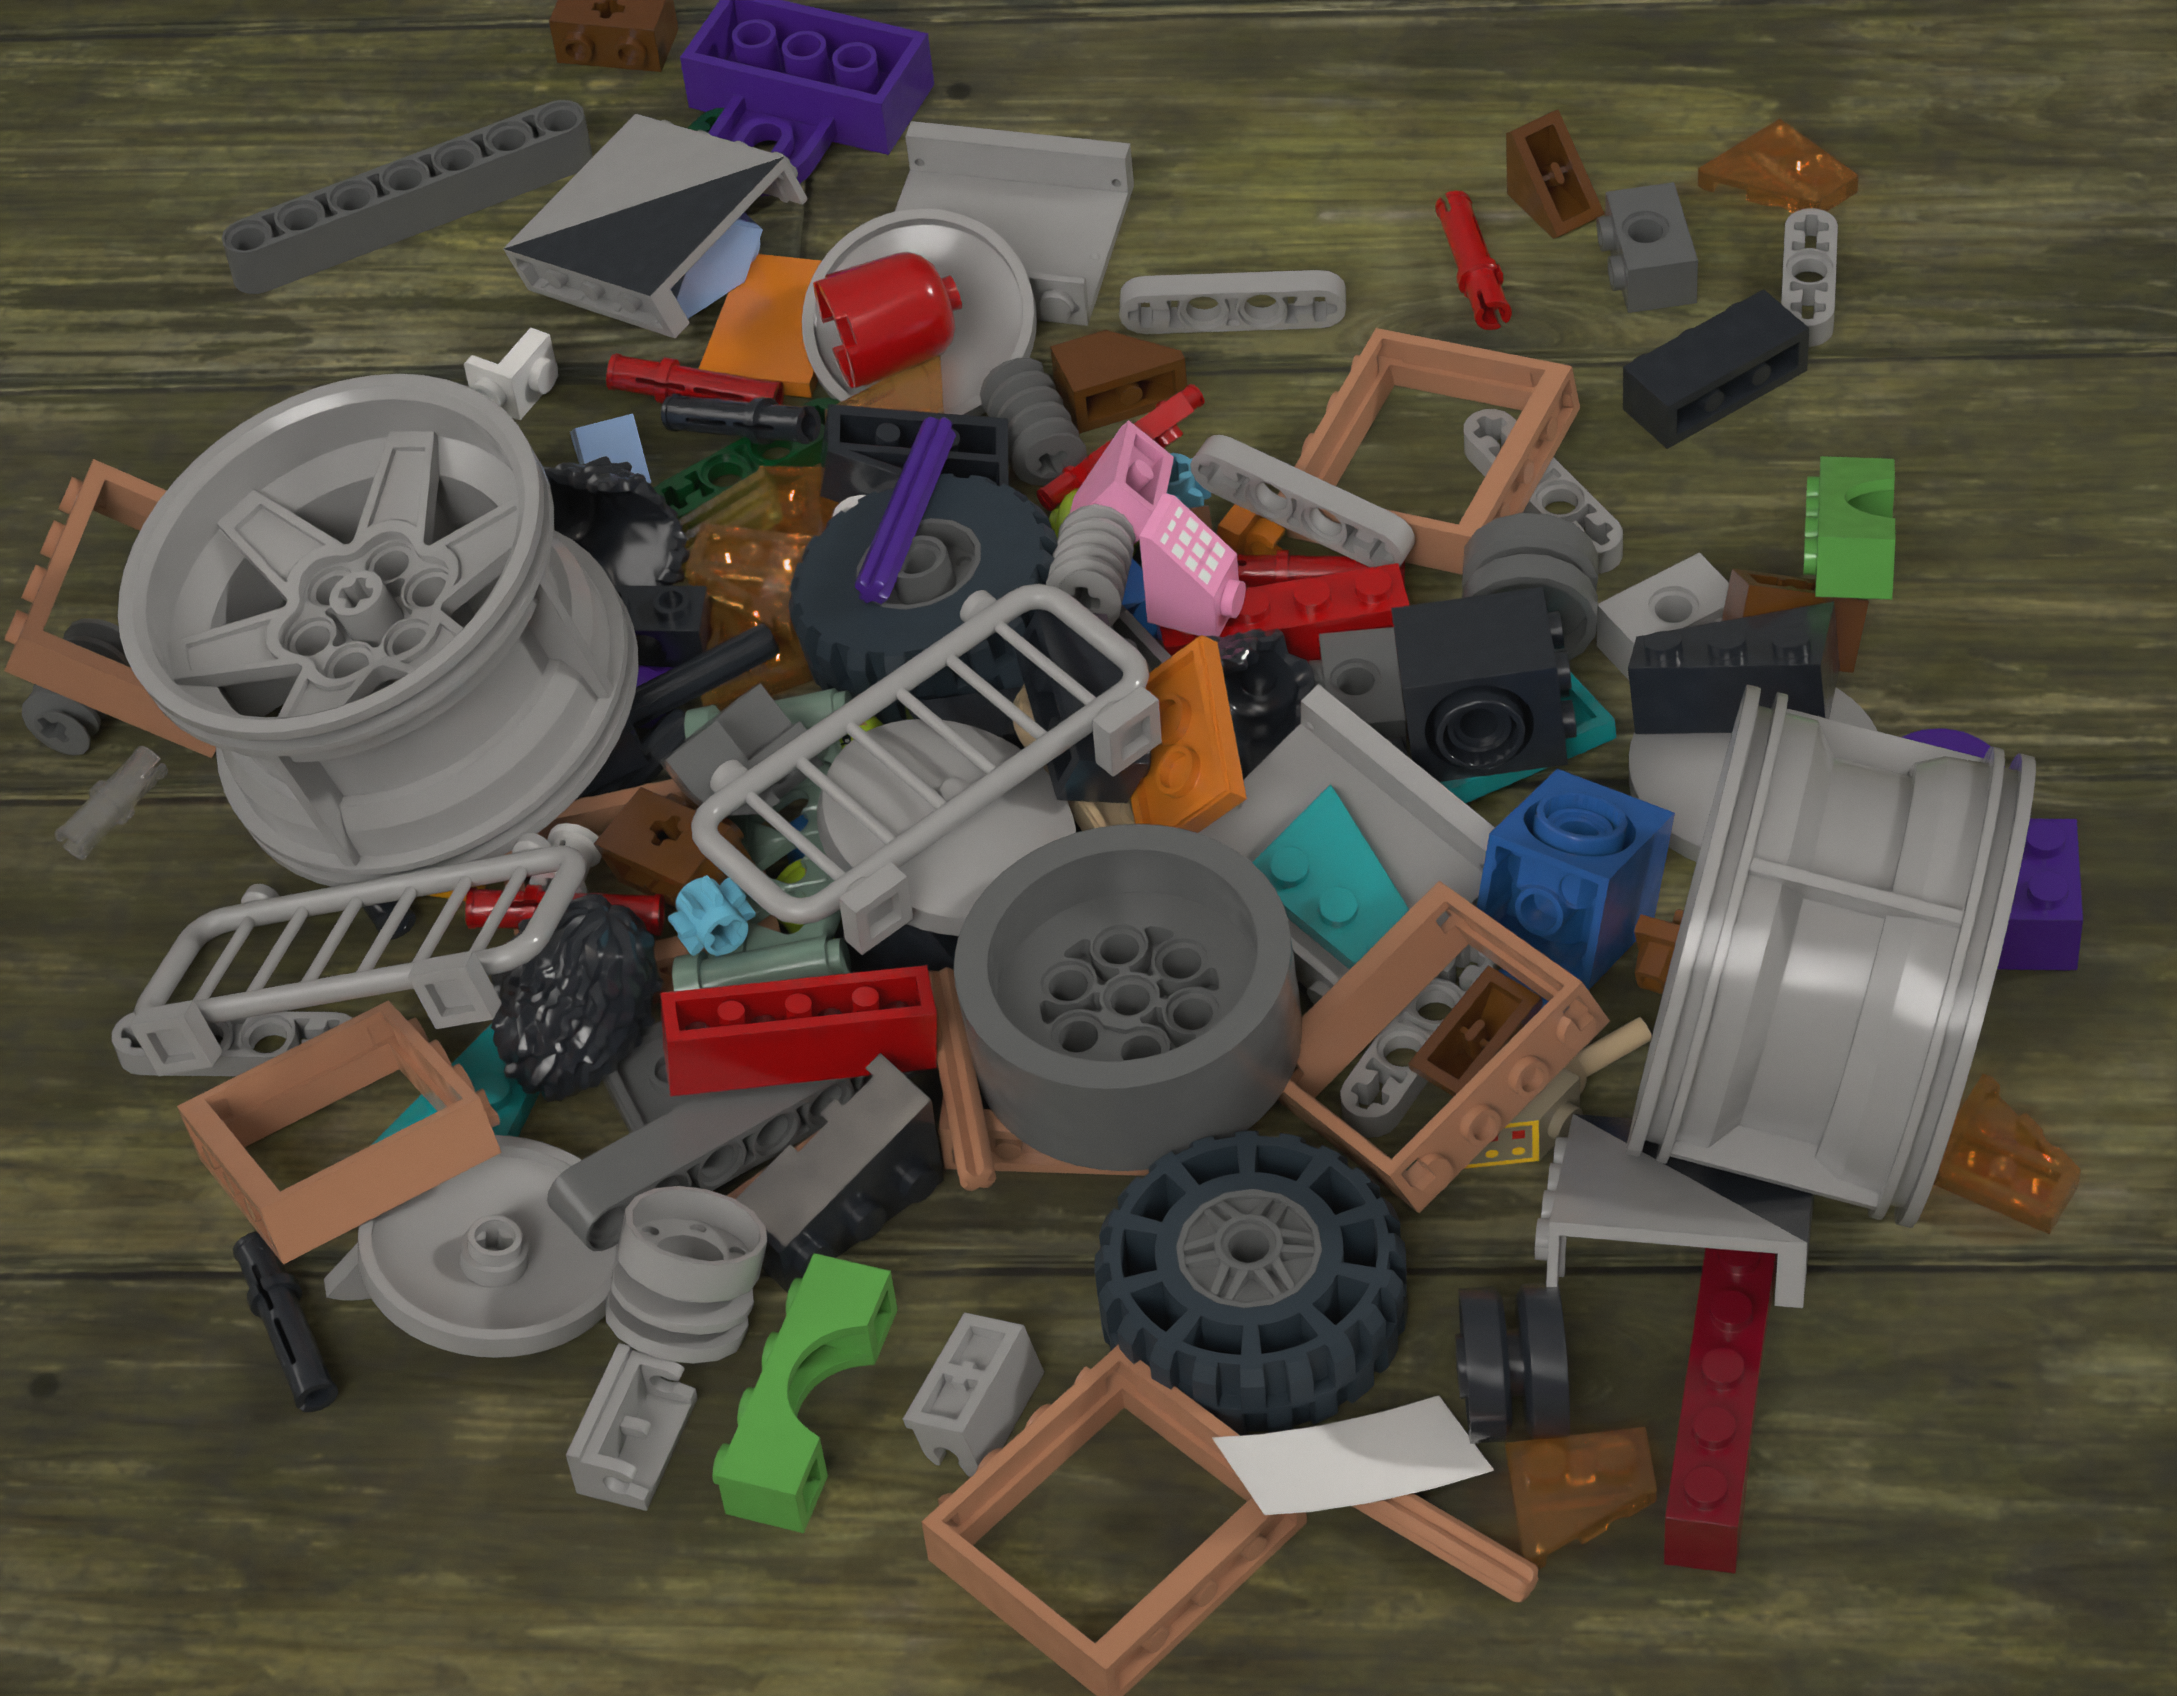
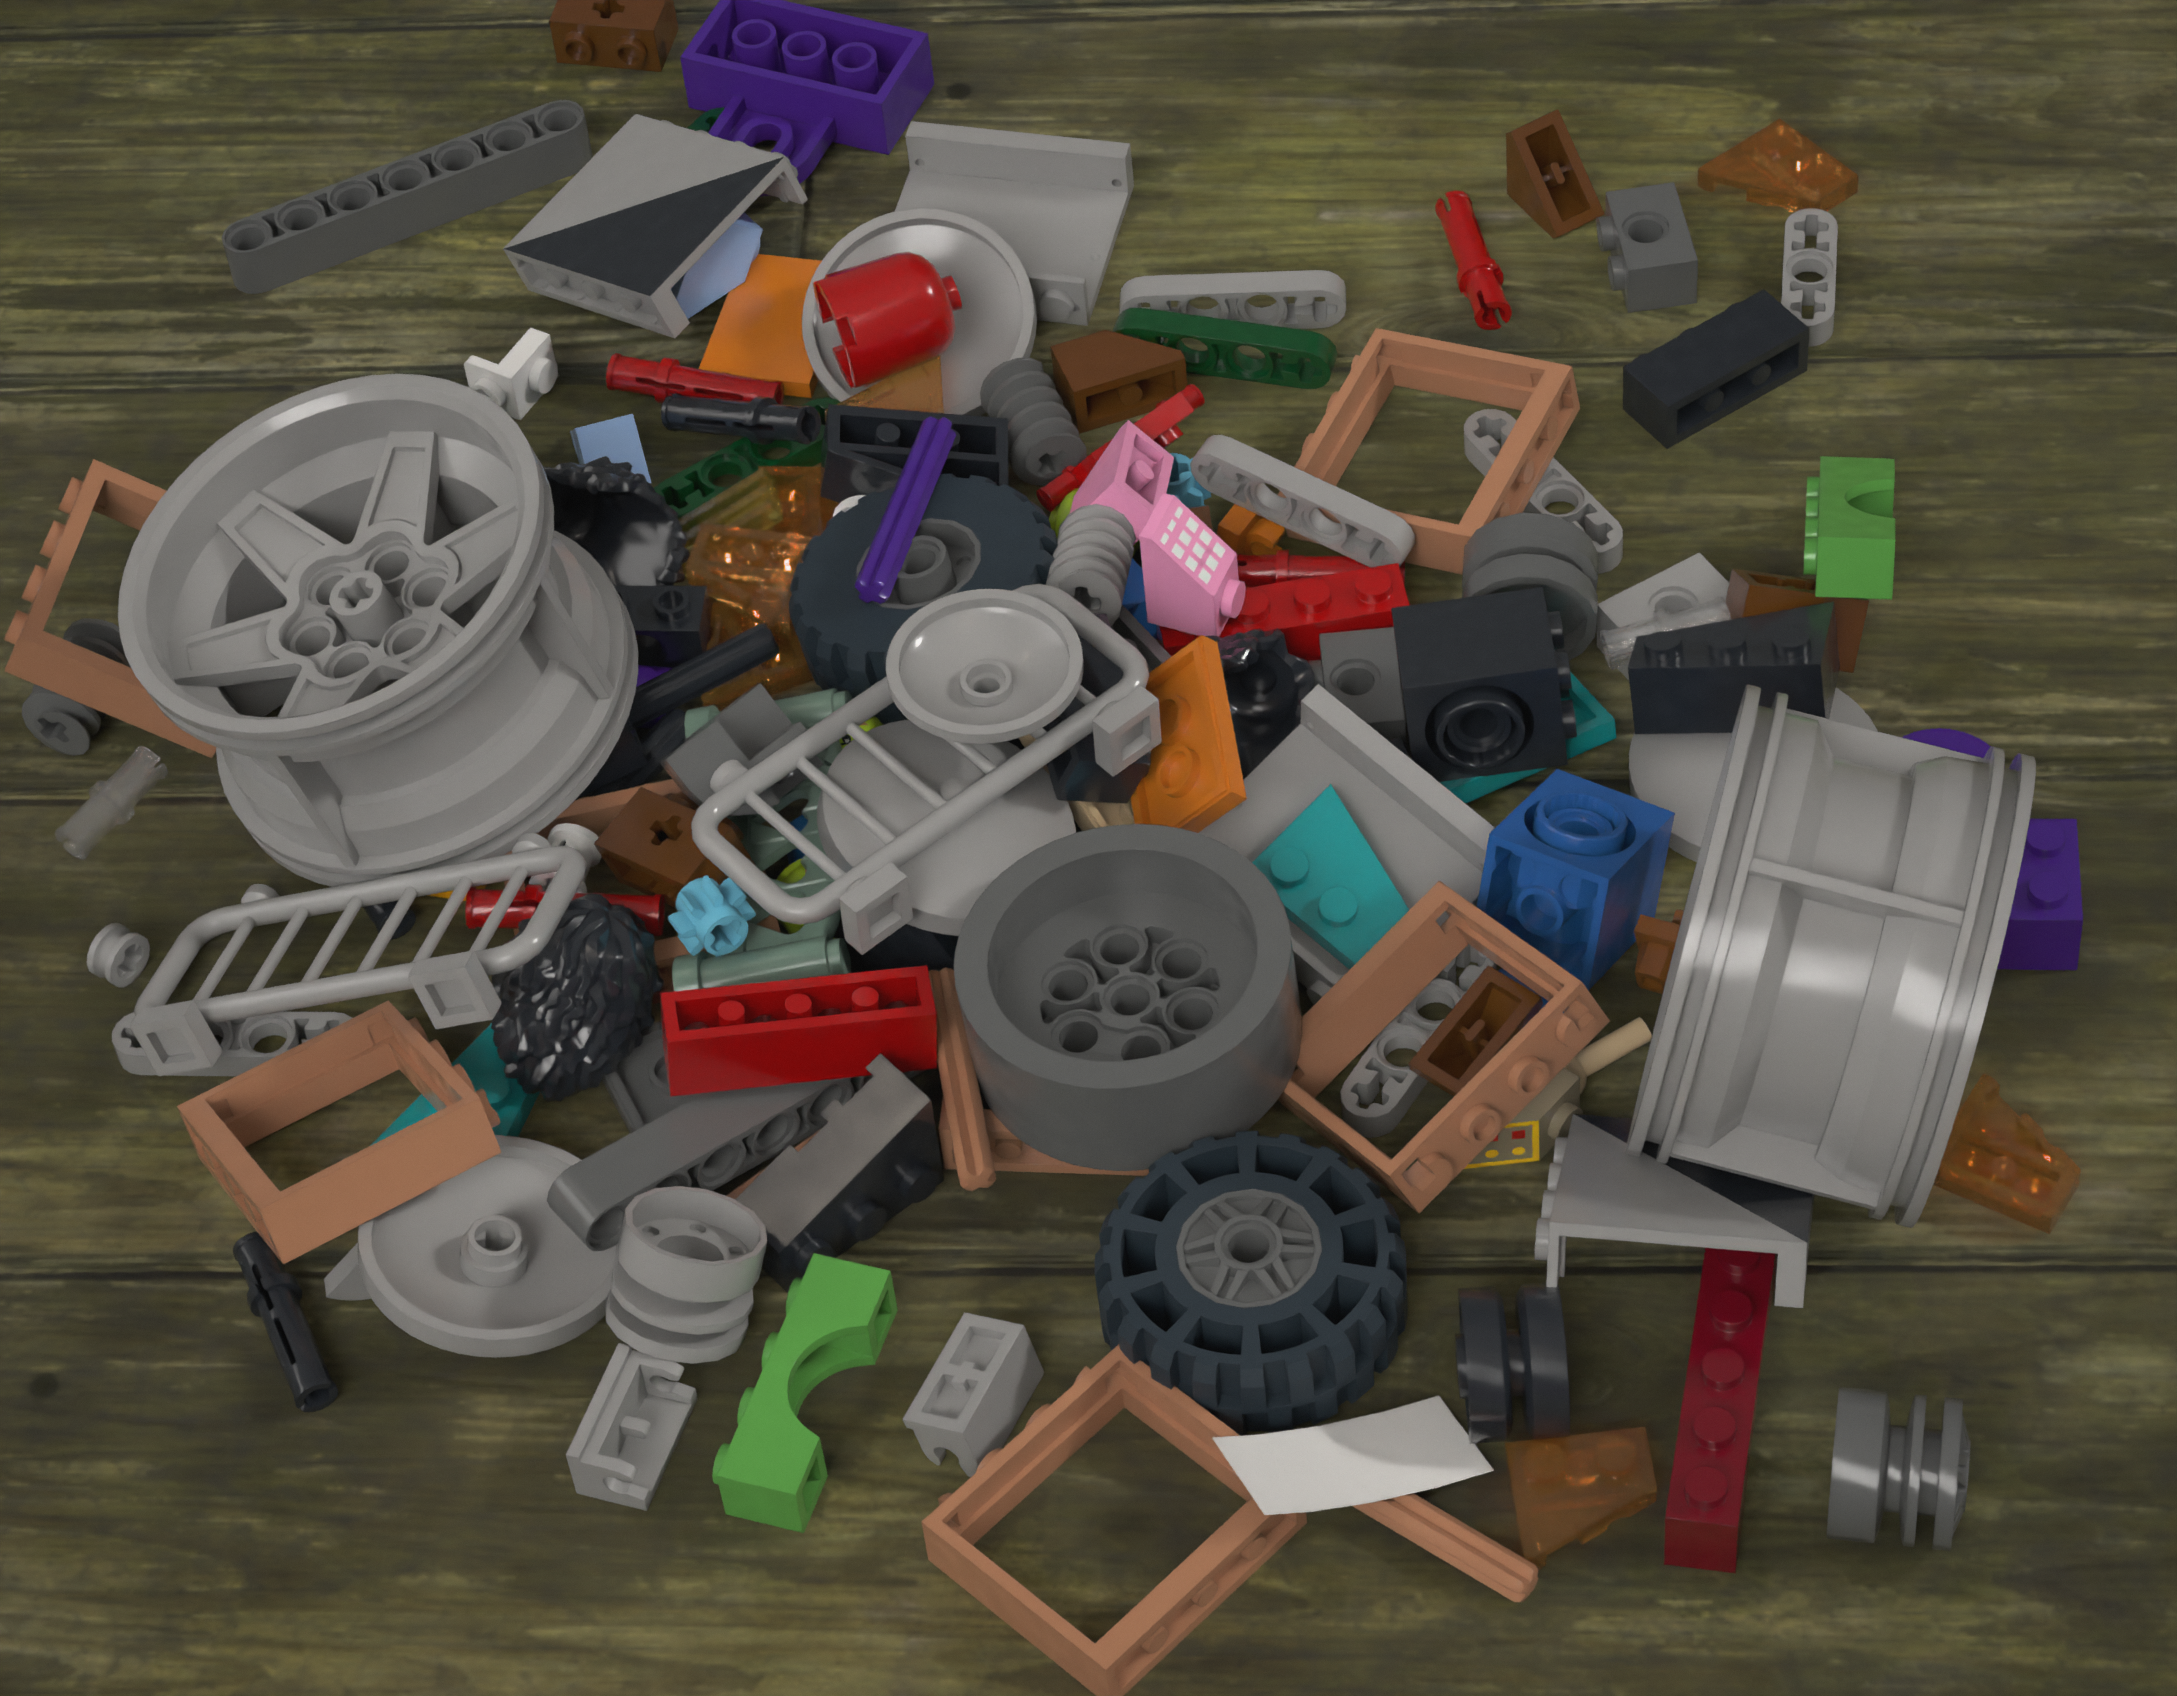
(118, 955): none -> light grey bush
(984, 666): none -> light grey dish
(1224, 338): none -> dark green beam
(1622, 639): none -> clear pin
(1896, 1468): none -> dark grey wheel

